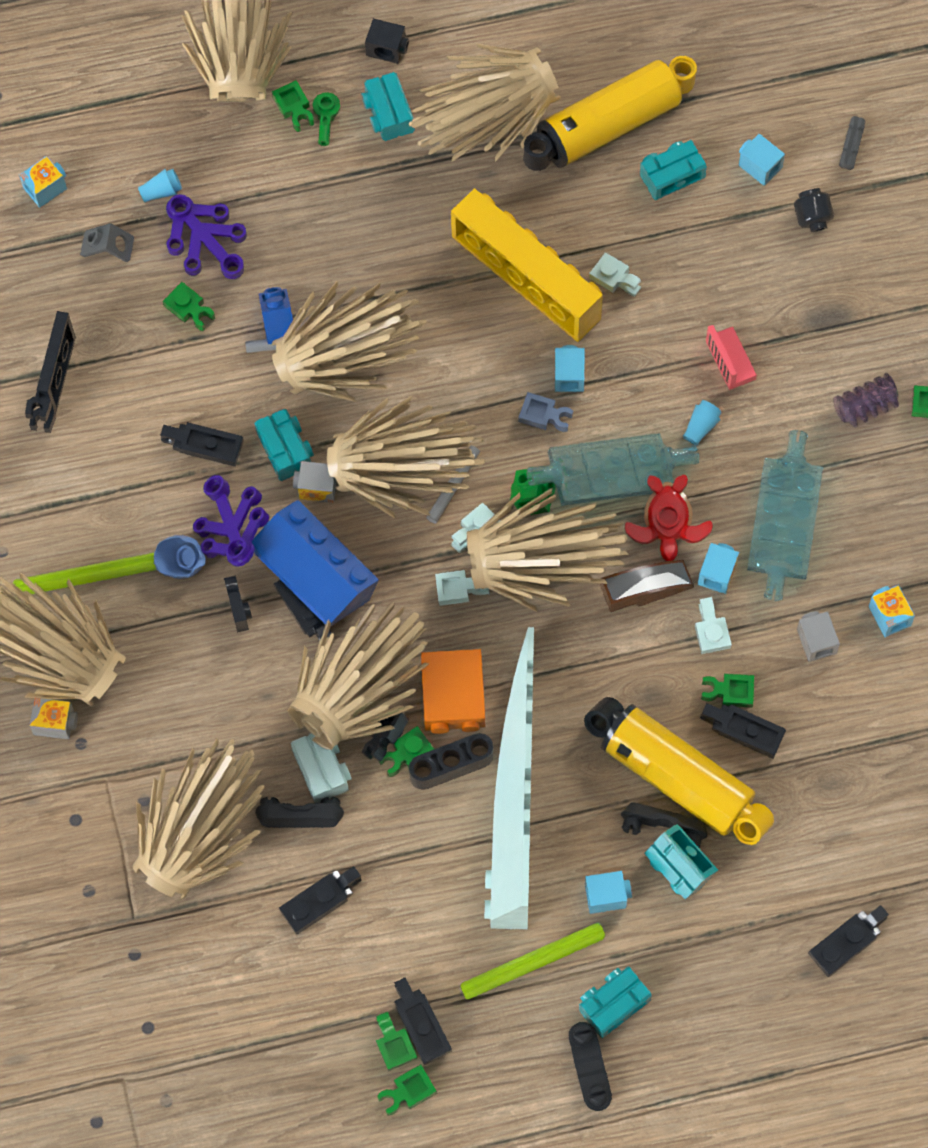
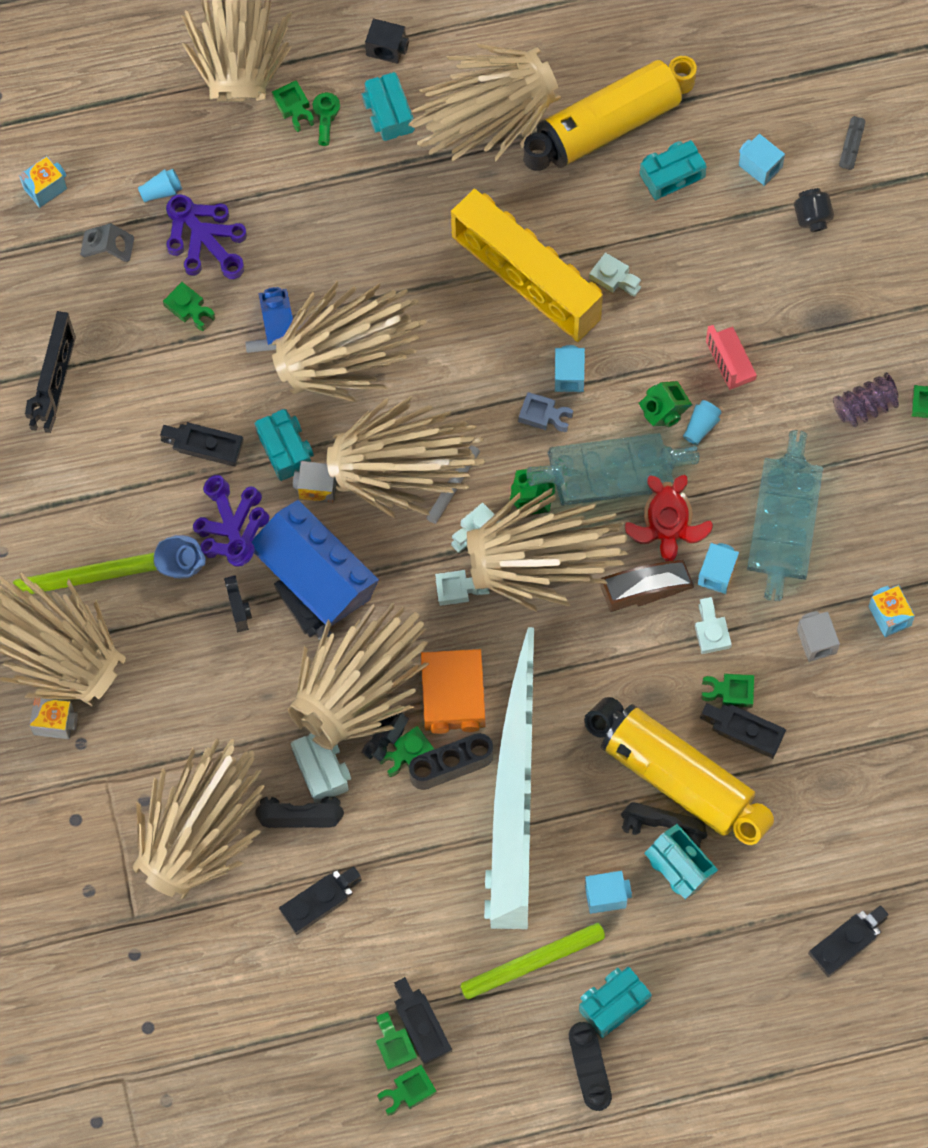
(665, 404): none -> green brick

